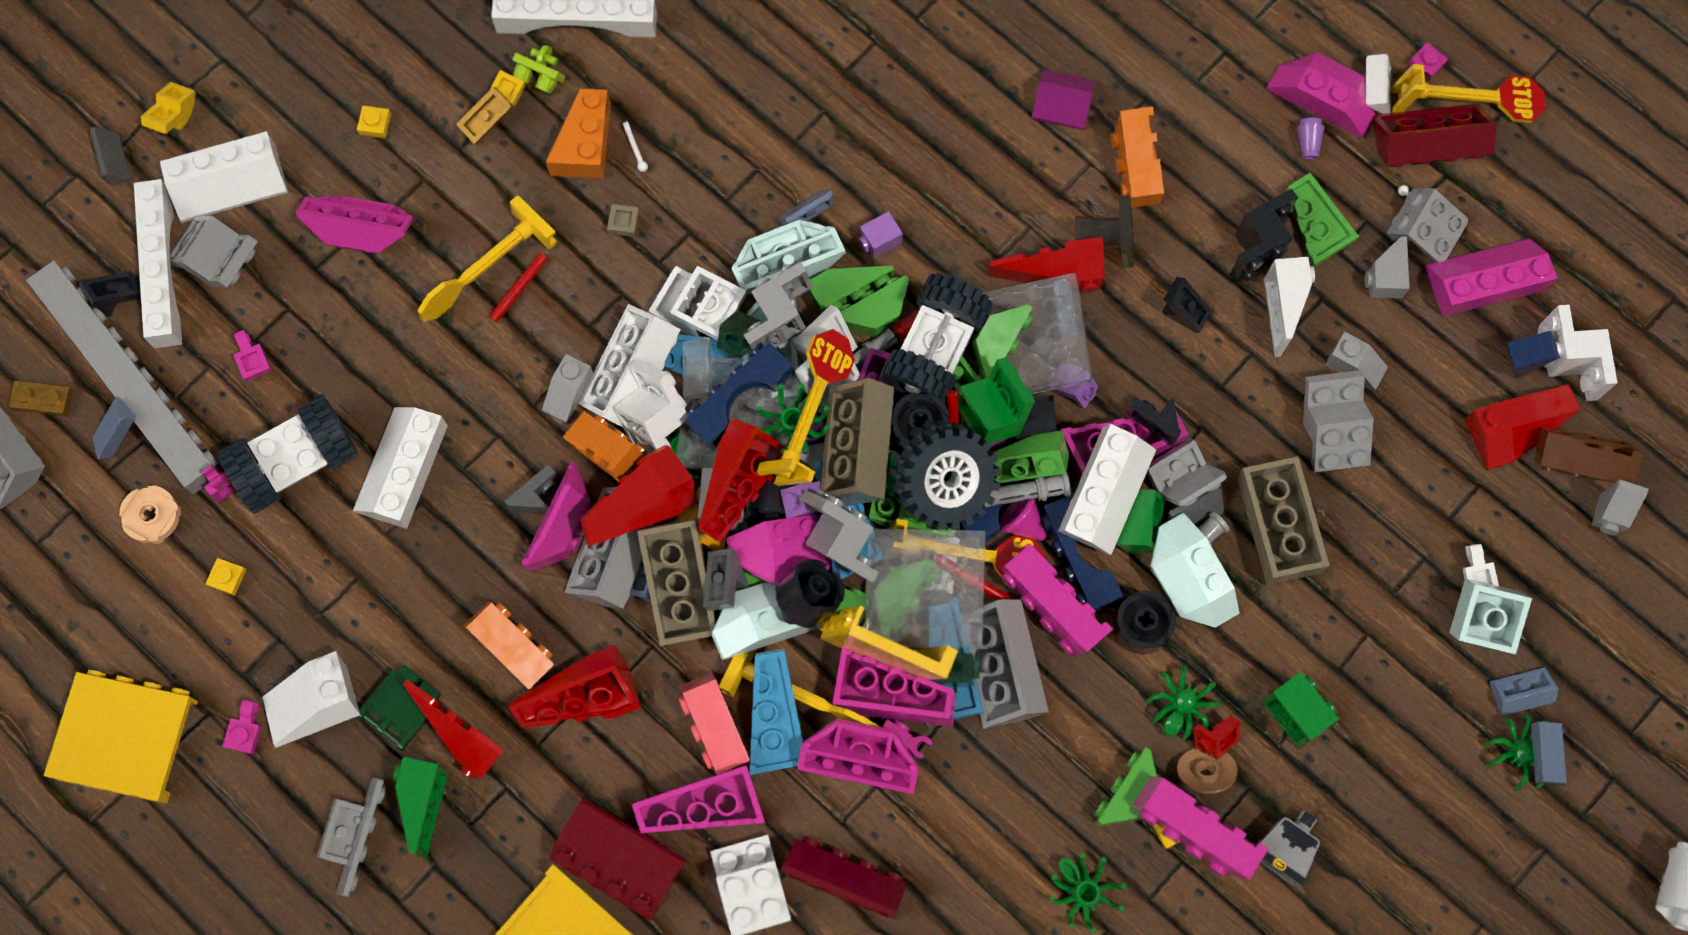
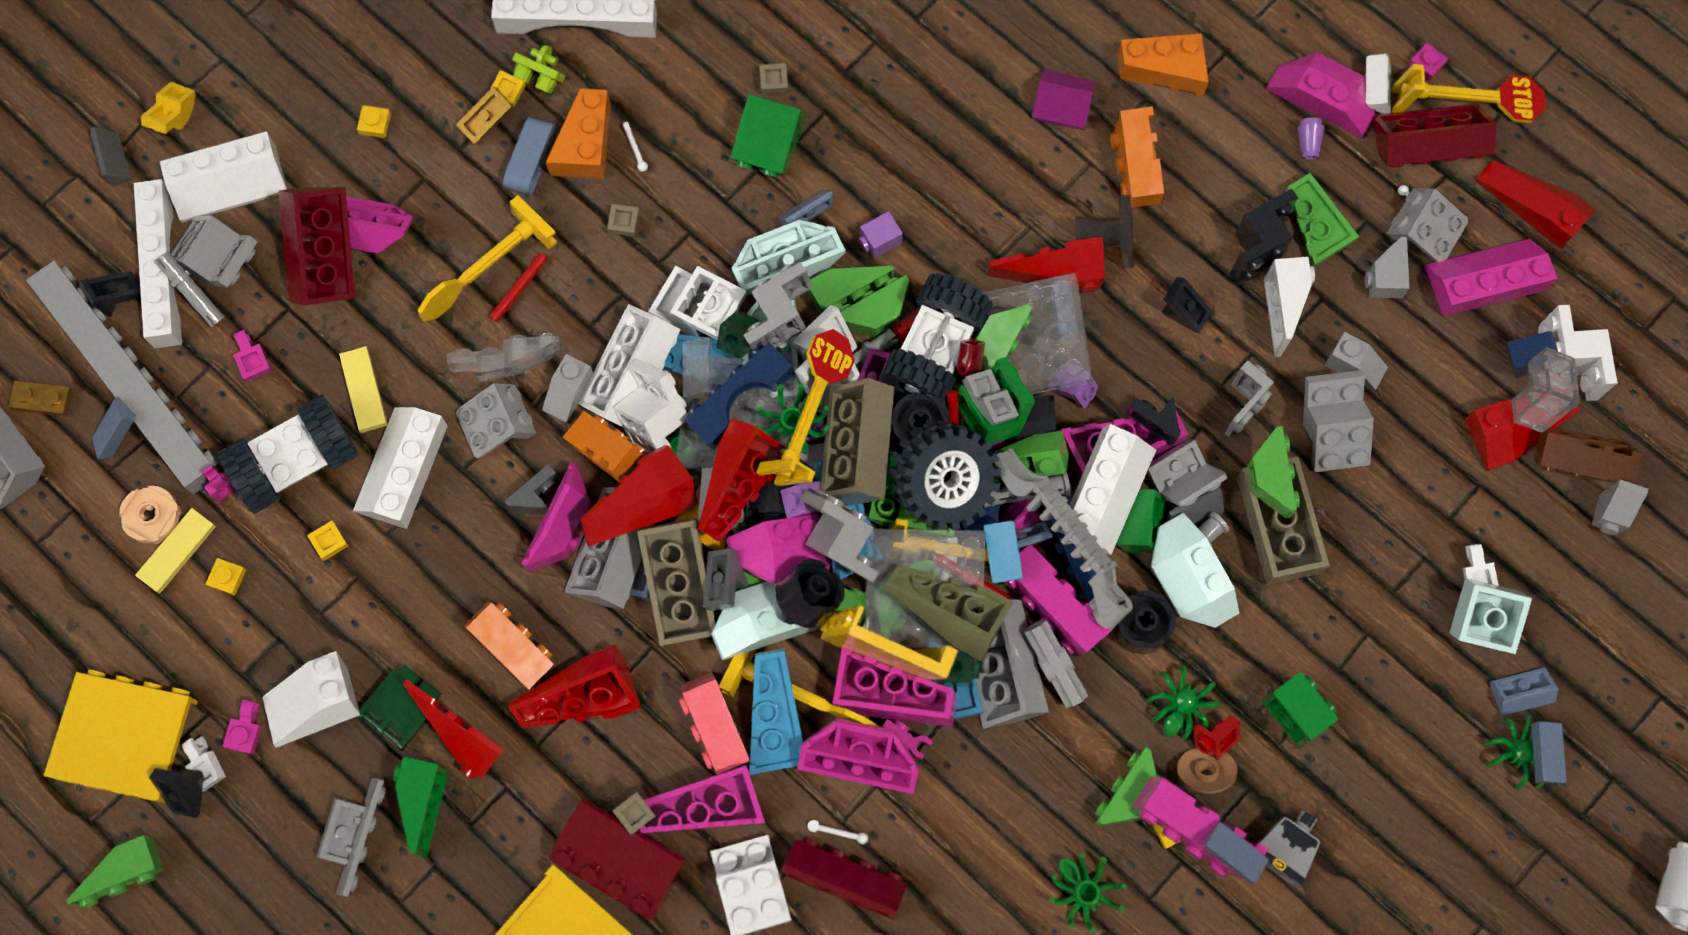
(125, 865): none -> bright green slope
(175, 550): none -> light yellow tile
(180, 789): none -> black slope
(186, 285): none -> light grey pin
(203, 761): none -> white plate
(316, 244): none -> dark red slope
(327, 540): none -> yellow plate
(363, 389): none -> light yellow tile
(494, 418): none -> light grey bracket
(517, 356): none -> clear slope
(529, 156): none -> sand blue beam
(634, 813): none -> dark tan plate
(768, 135): none -> green slope
(773, 78): none -> dark tan plate
(814, 826): none -> white hinge
(958, 613): none -> olive wedge
(970, 357): none -> dark red piece
(989, 399): none -> light grey slope
(1003, 551): none -> dark azure slope
(1033, 535): none -> sand blue slope
(1056, 663): none -> light grey piece
(1109, 601): none -> light grey piece
(1165, 61): none -> orange wedge
(1235, 853): none -> sand blue slope
(1255, 386): none -> light grey bracket
(1273, 474): none -> bright green slope
(1541, 204): none -> red wedge
(1551, 391): none -> clear brick

